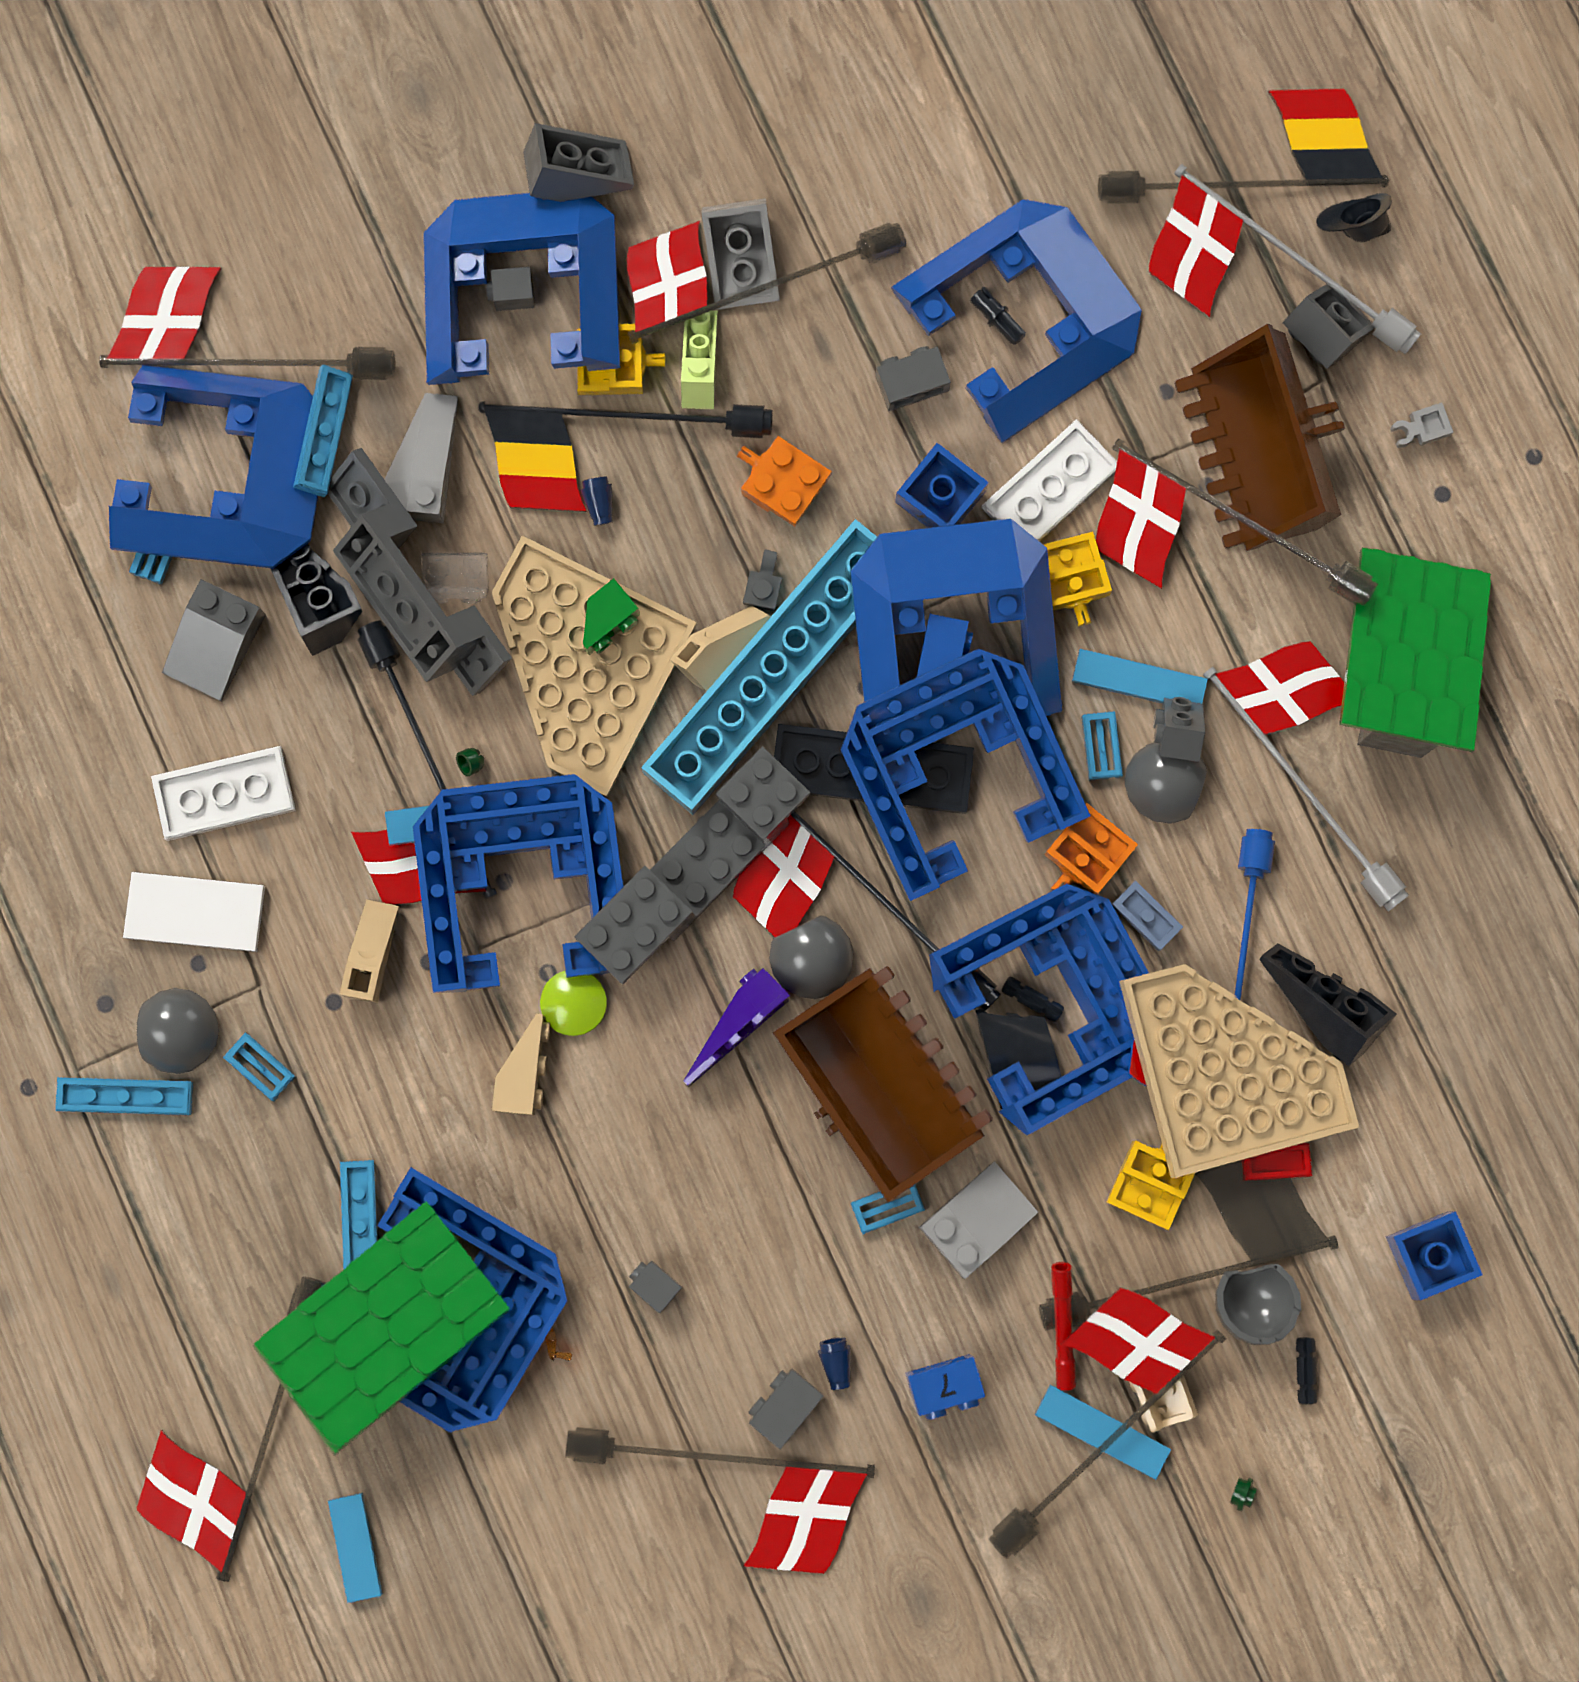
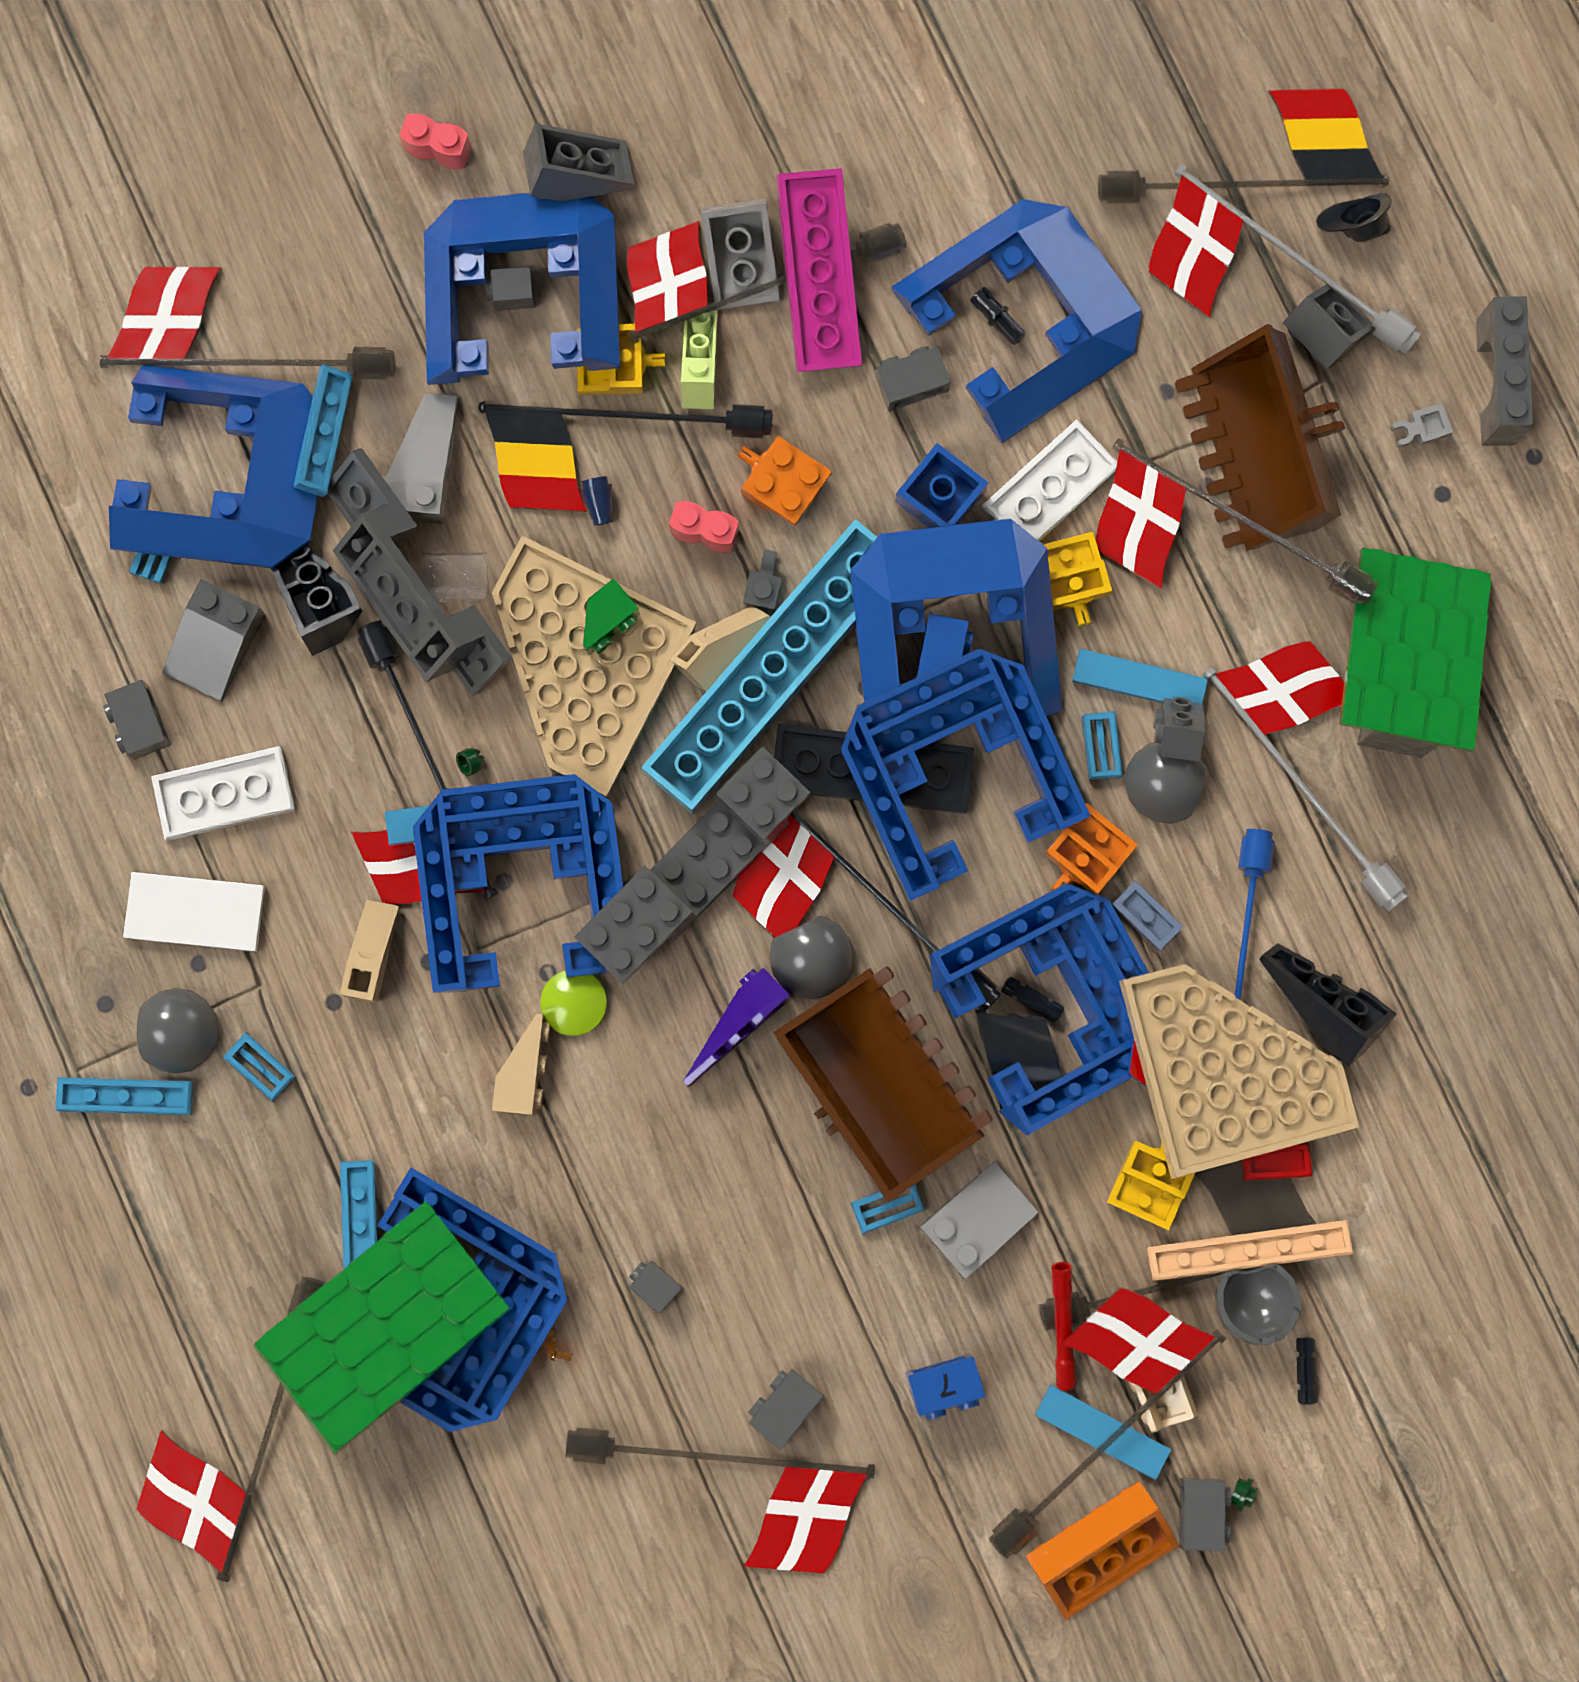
(136, 720): none -> dark grey brick
(355, 1547): dark azure tile -> none
(430, 140): none -> coral brick
(695, 525): none -> coral brick
(818, 270): none -> dark pink plate
(835, 1359): dark blue cone -> none
(1102, 1550): none -> orange slope
(1203, 1514): none -> dark grey brick
(1249, 1250): none -> light nougat tile
(1434, 1255): blue brick -> none
(1505, 332): none -> dark grey arch

